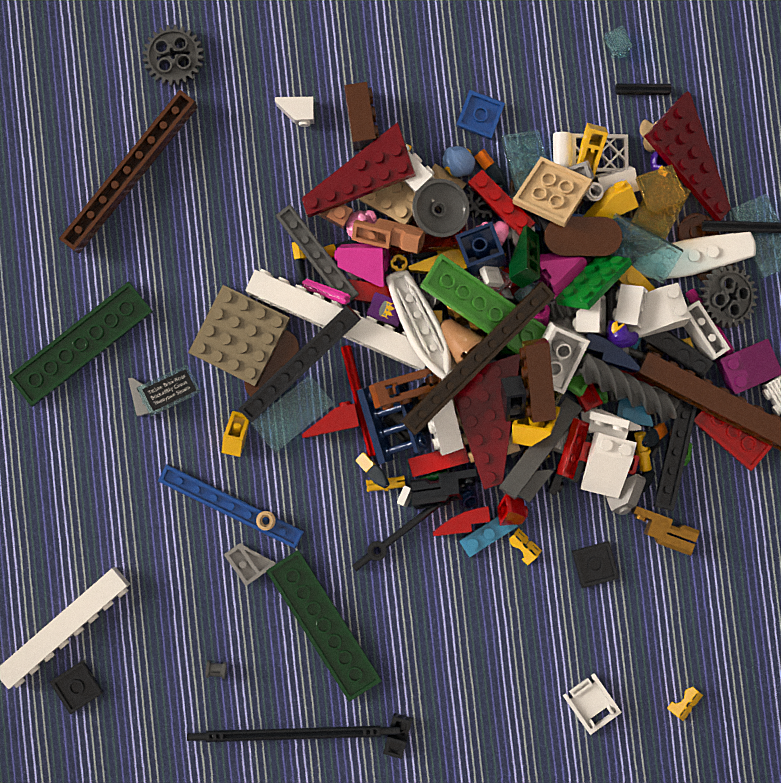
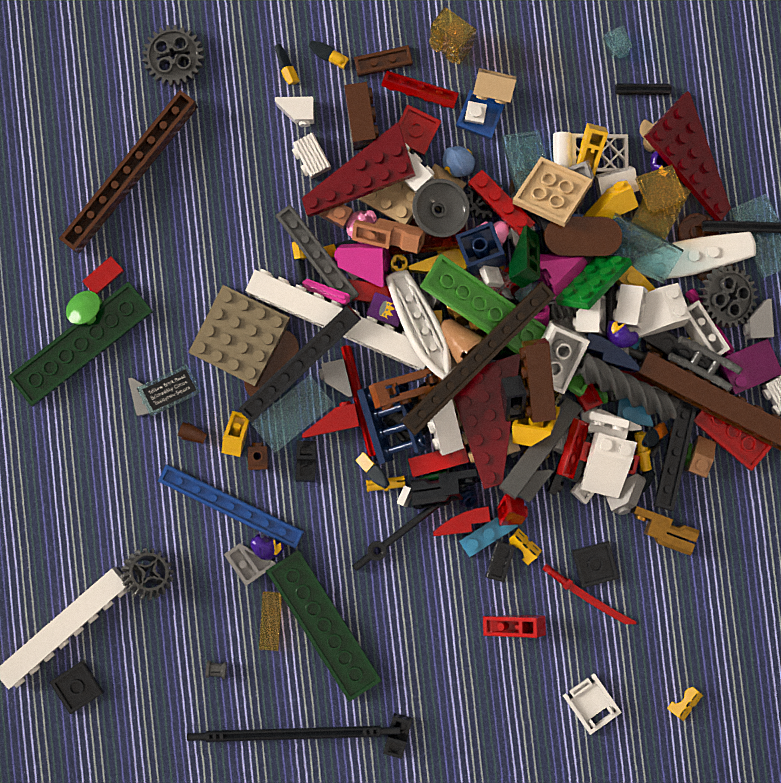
(83, 308): none -> bright green dish
(103, 275): none -> red tile
(140, 570): none -> dark grey gear
(191, 433): none -> reddish brown cone
(259, 520): tan plate -> none
(263, 462): none -> reddish brown brick
(266, 548): none -> dark purple hair
(270, 621): none -> clear yellow tile
(288, 70): none -> piece
(306, 461): none -> black slope
(311, 155): none -> white brick
(328, 54): none -> piece
(336, 376): none -> light grey slope
(383, 61): none -> reddish brown tile
(418, 129): none -> red plate
(420, 89): none -> red plate
(451, 36): none -> clear yellow brick
(475, 112): none -> white plate
(491, 168): piece -> none
(494, 85): none -> tan slope
(500, 561): none -> black plate
(515, 626): none -> red slope
(567, 584): none -> red sword
(582, 495): none -> white plate
(594, 193): white cone -> none
(701, 457): none -> medium nougat slope
(710, 373): none -> dark grey piece
(760, 322): none -> light grey slope

